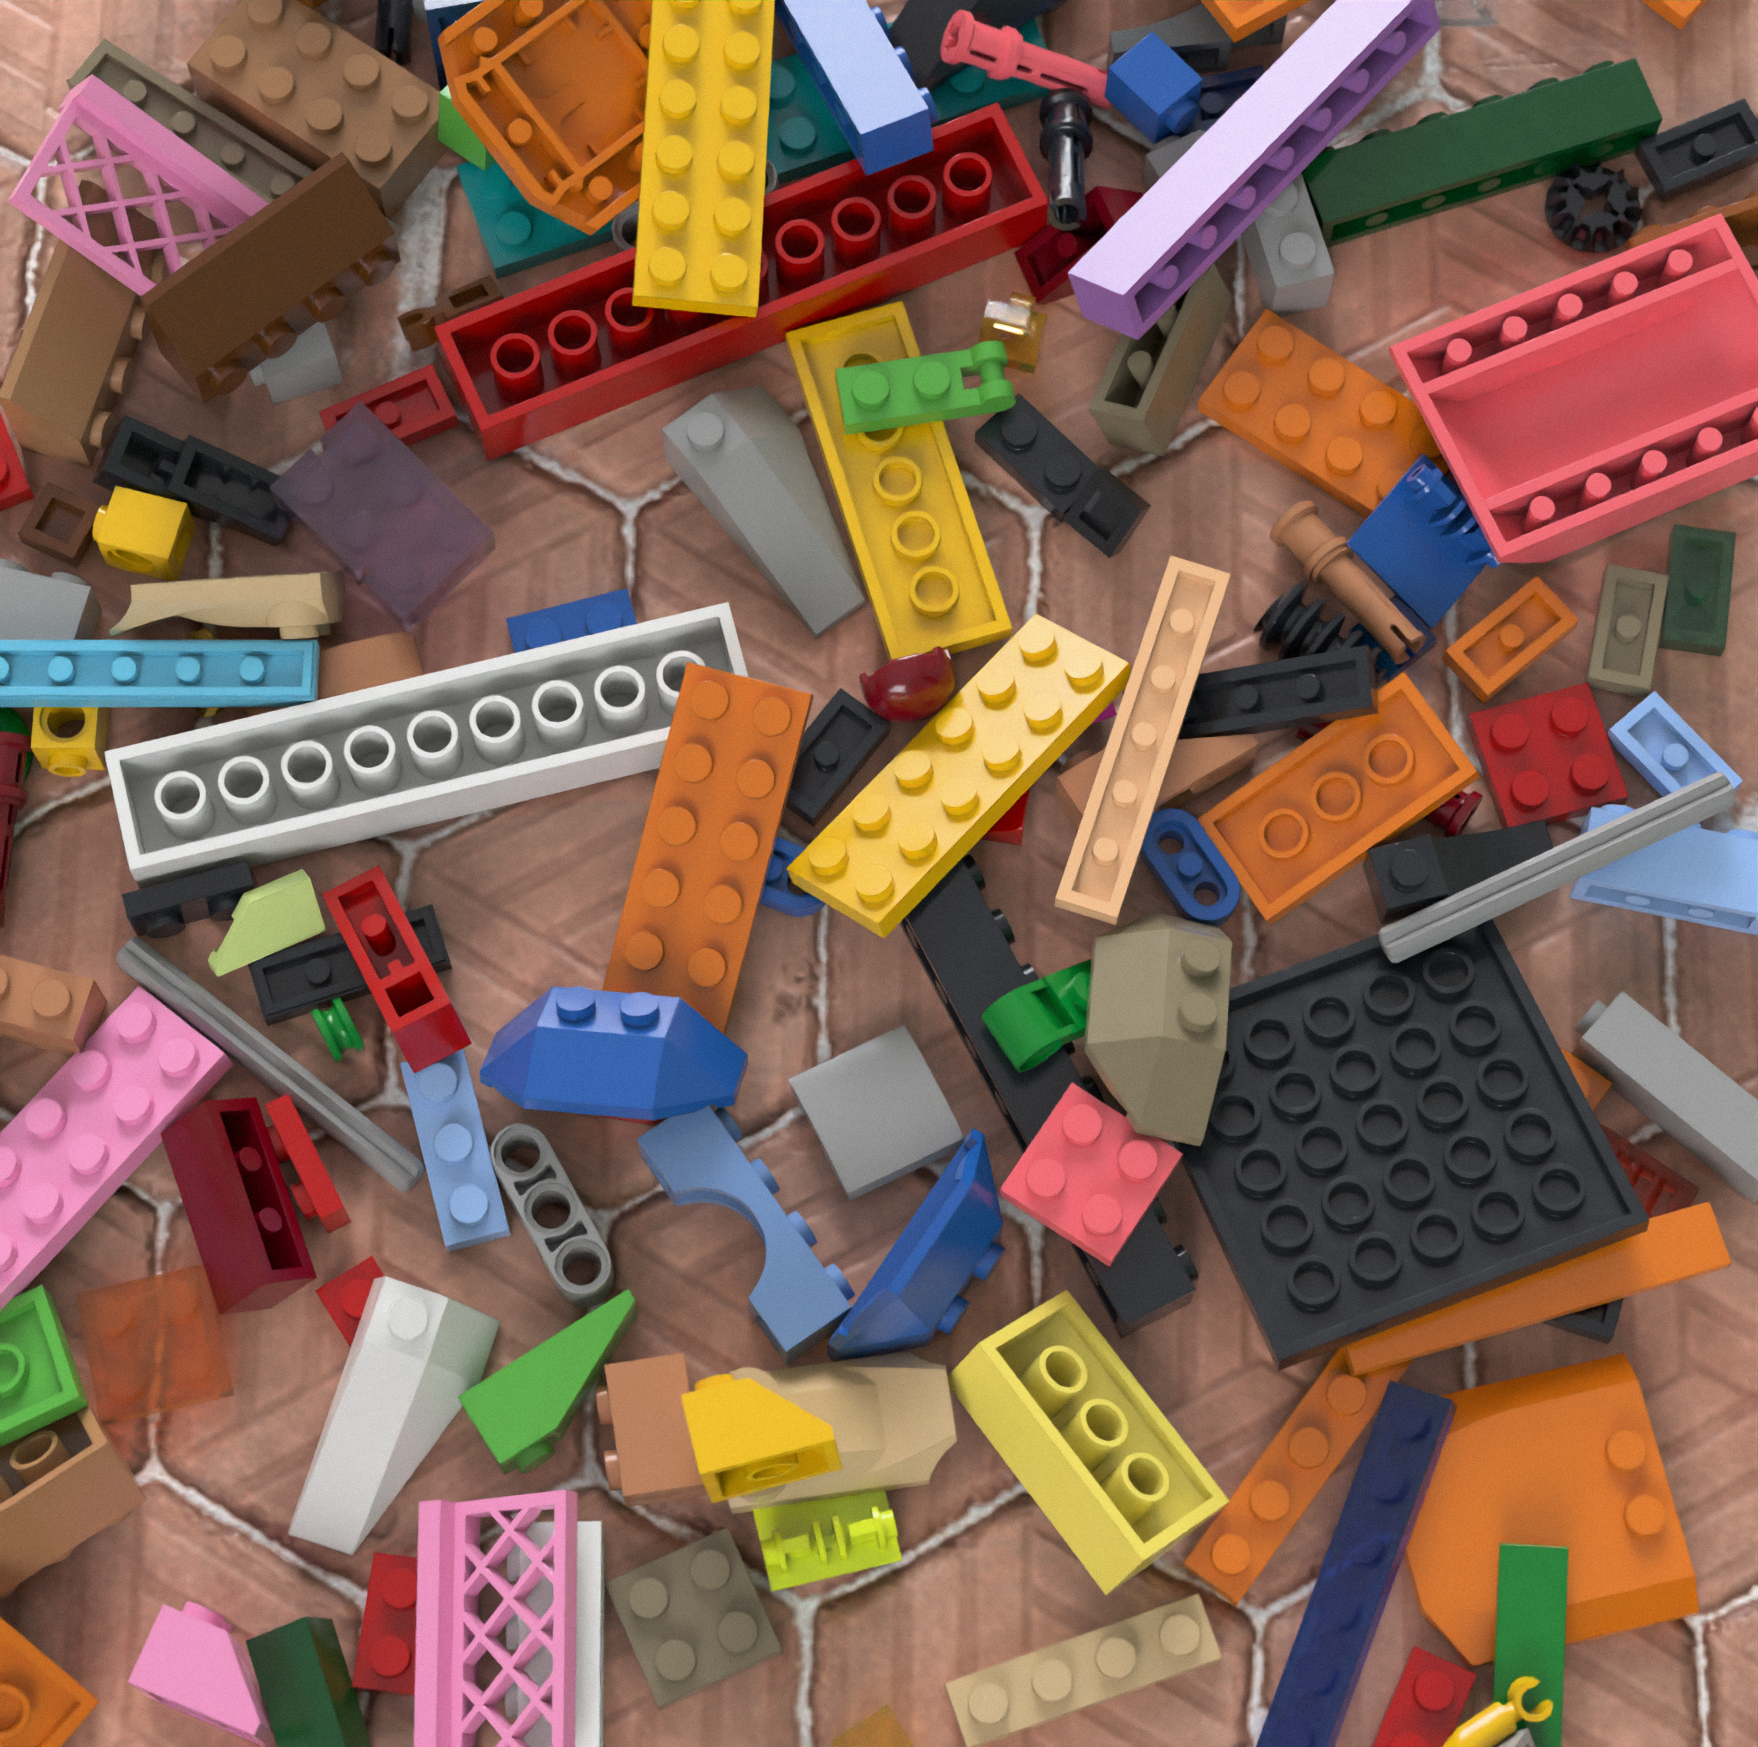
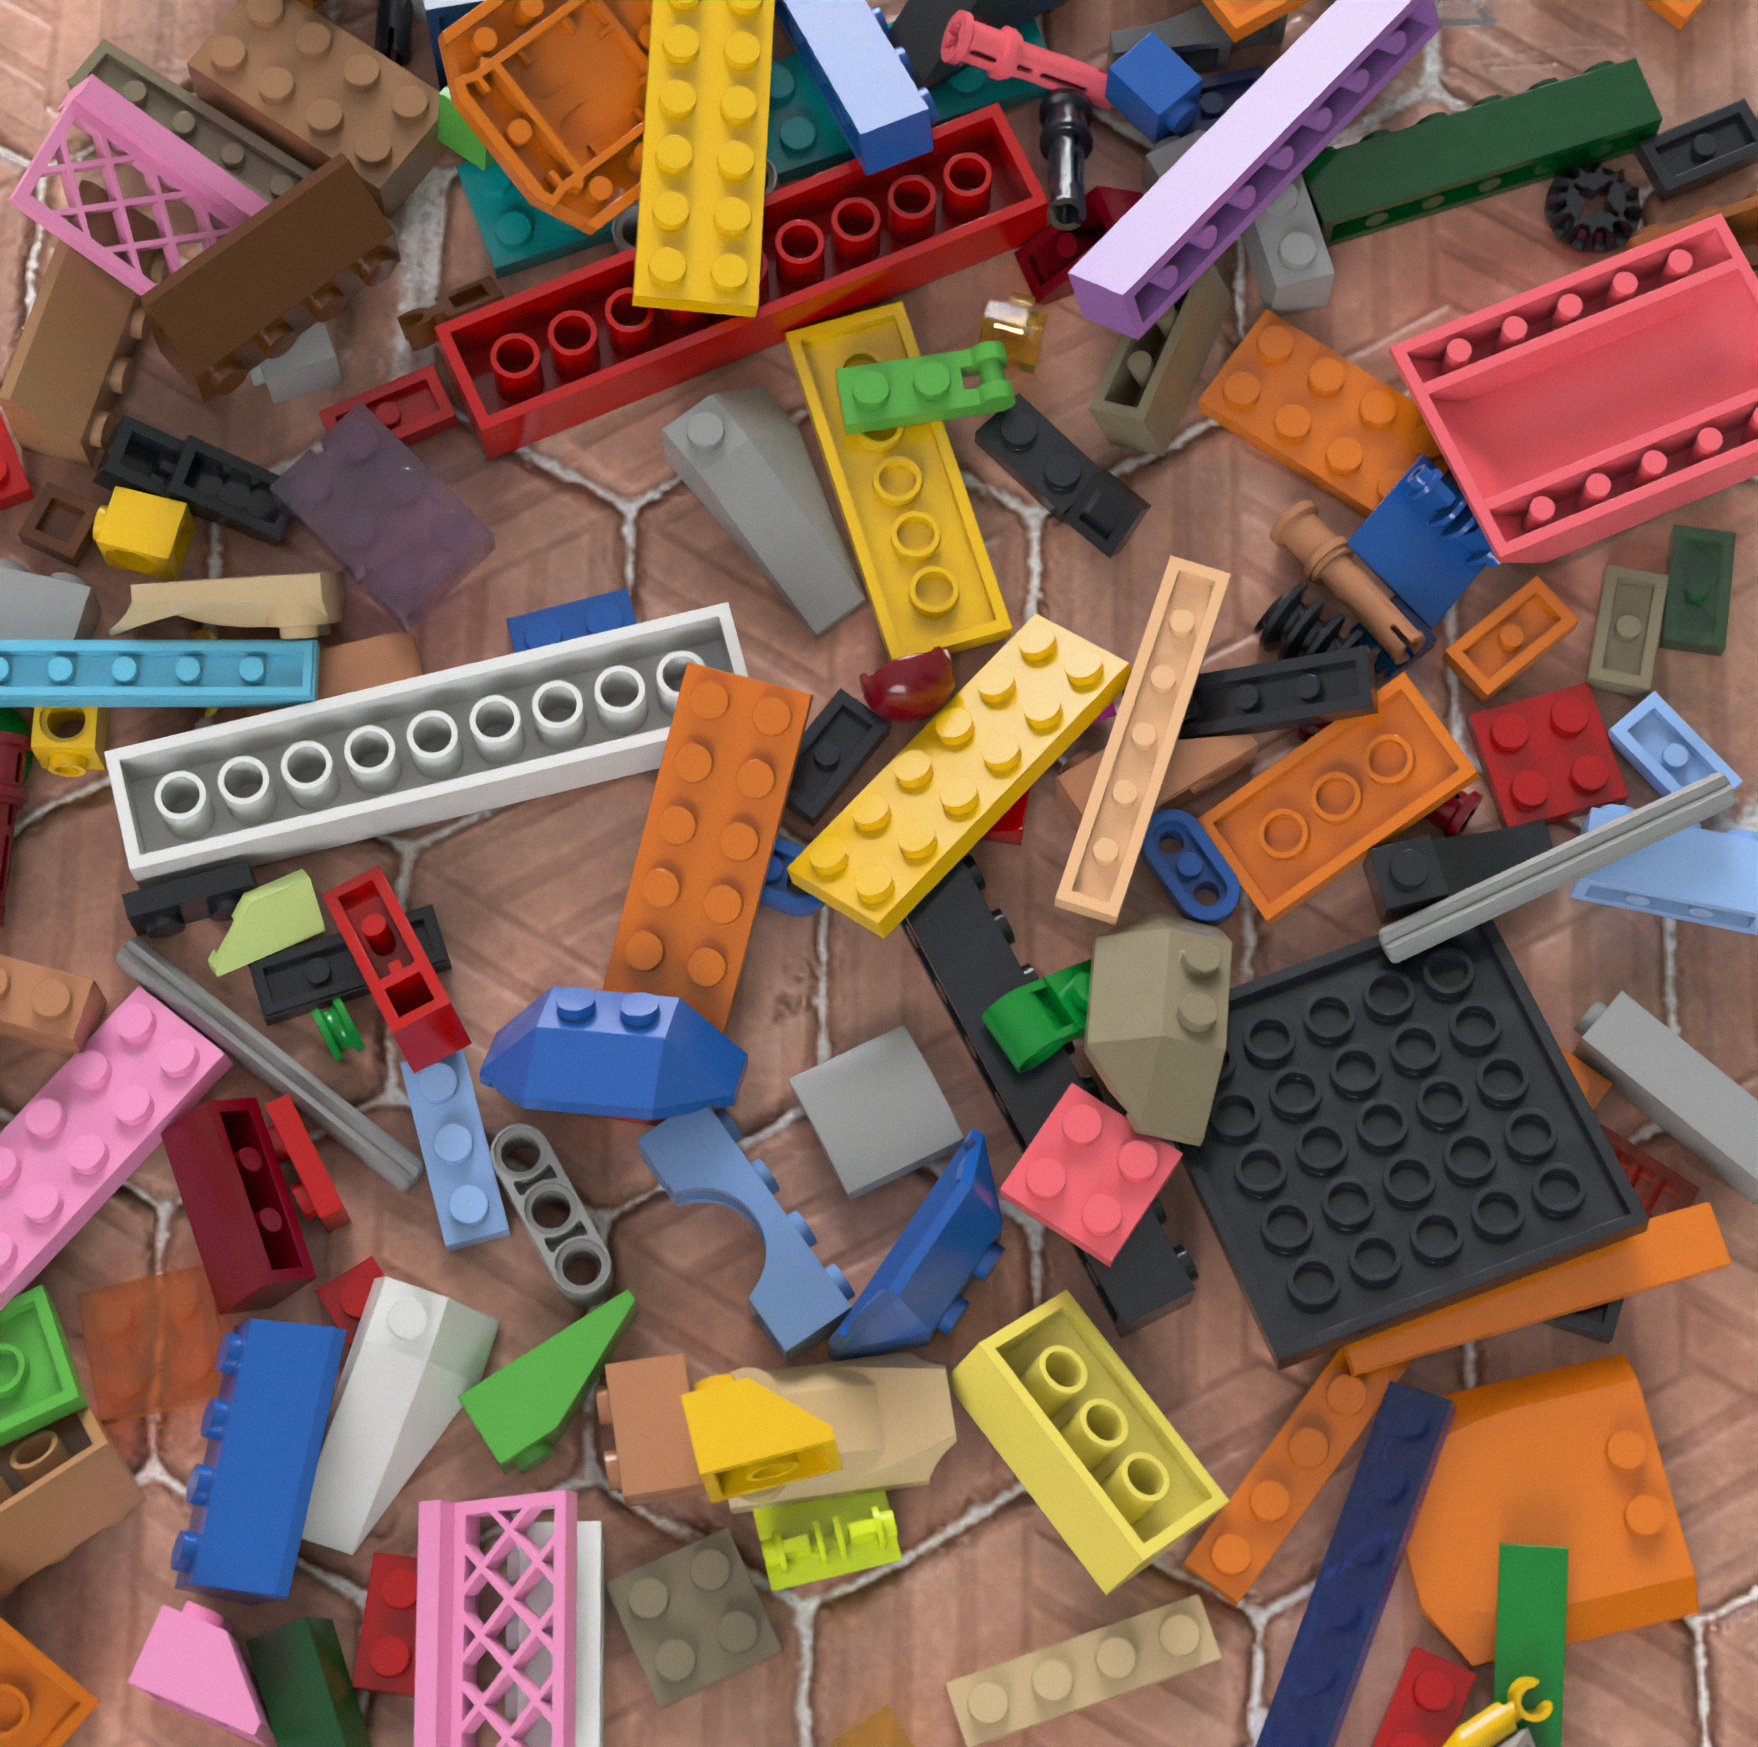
(258, 1461): none -> blue slope

